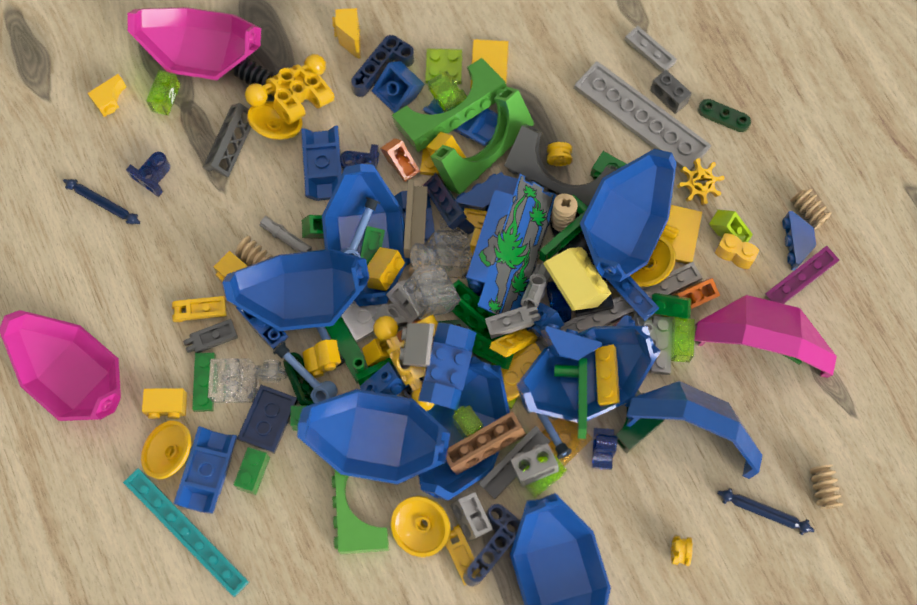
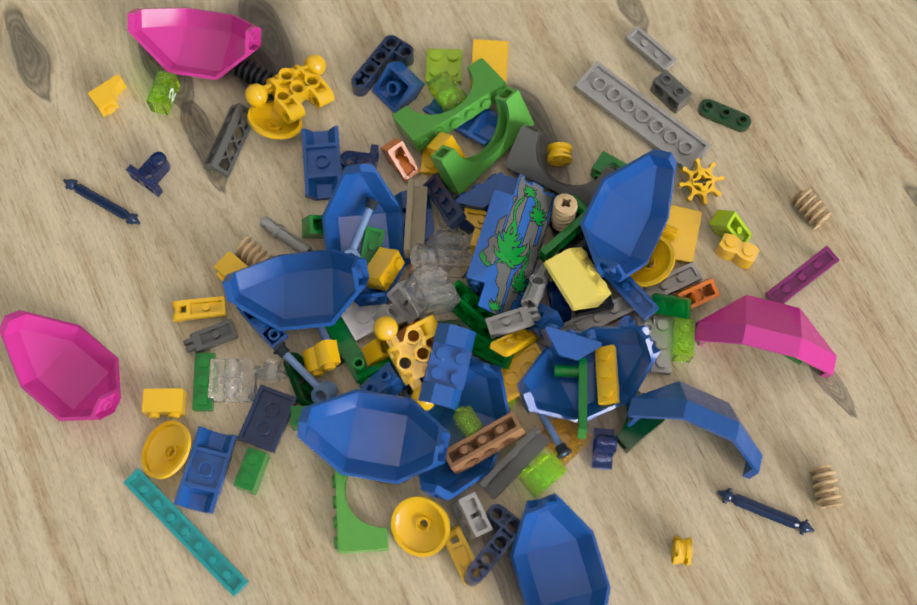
(348, 30): yellow slope -> none
(417, 344): light grey slope -> none
(537, 469): light grey brick -> none
(799, 239): blue slope -> none

